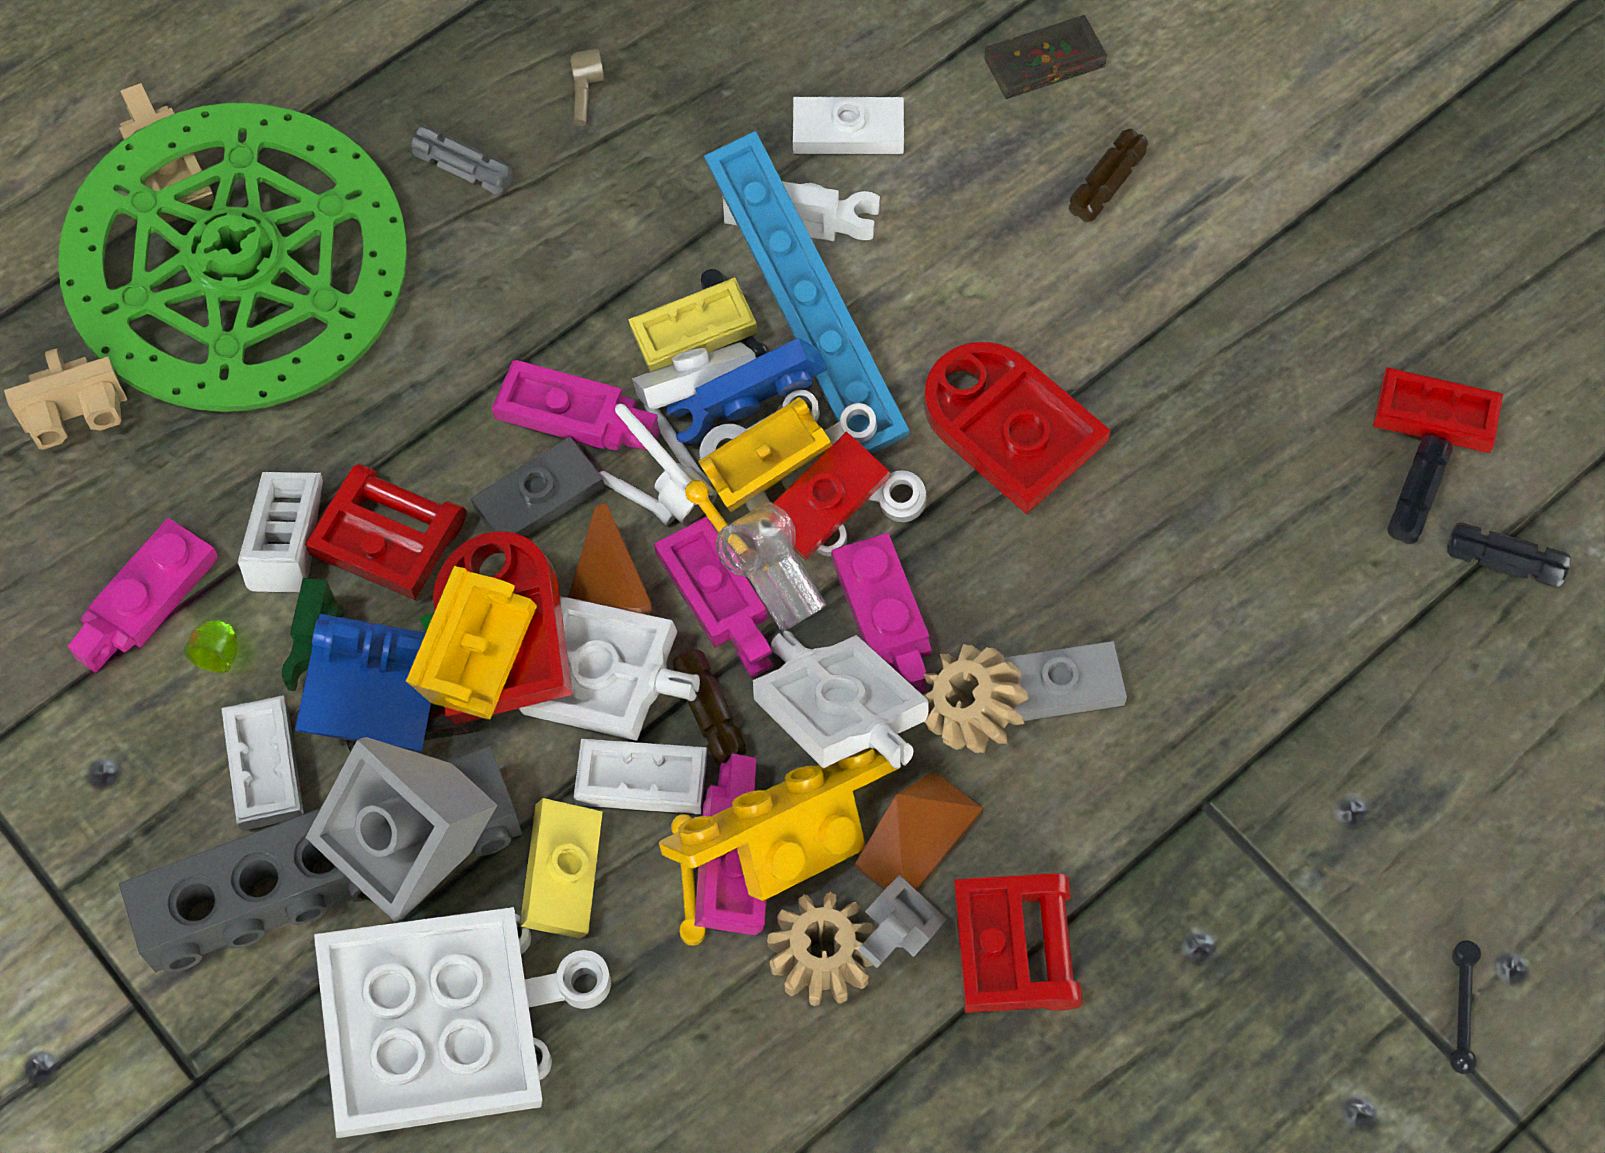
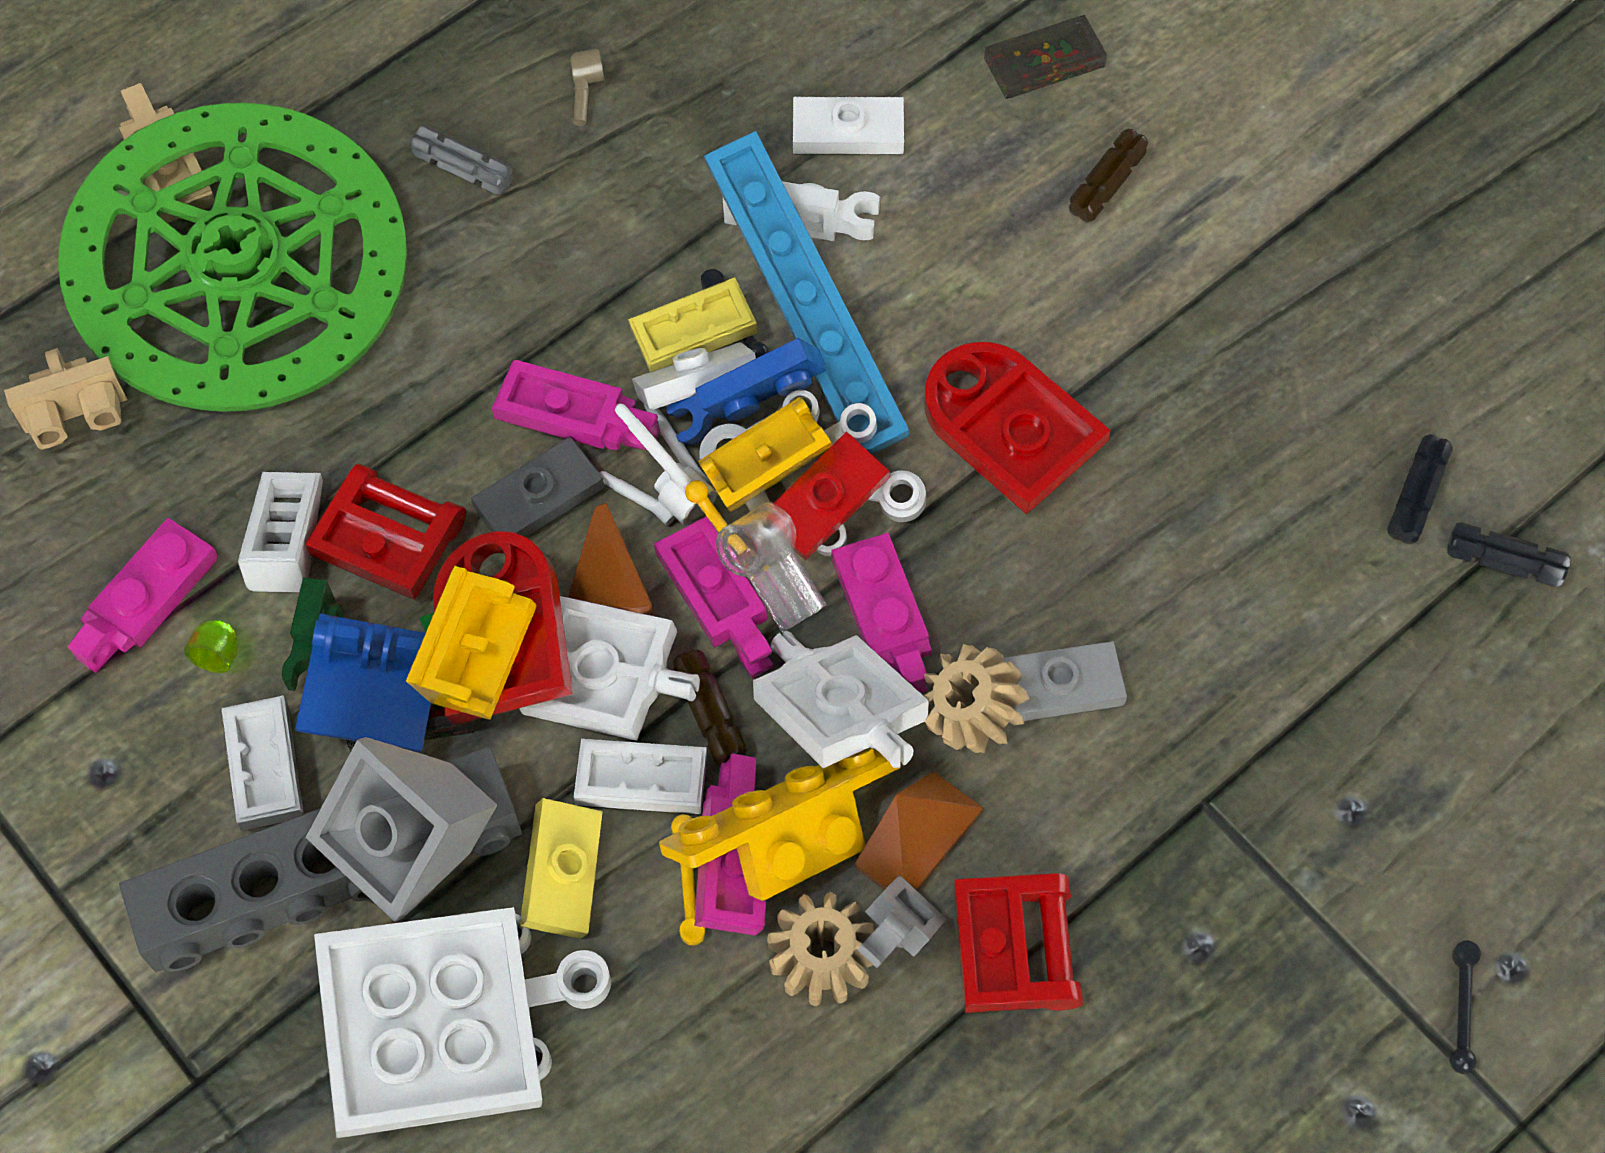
(1439, 407): red plate -> none

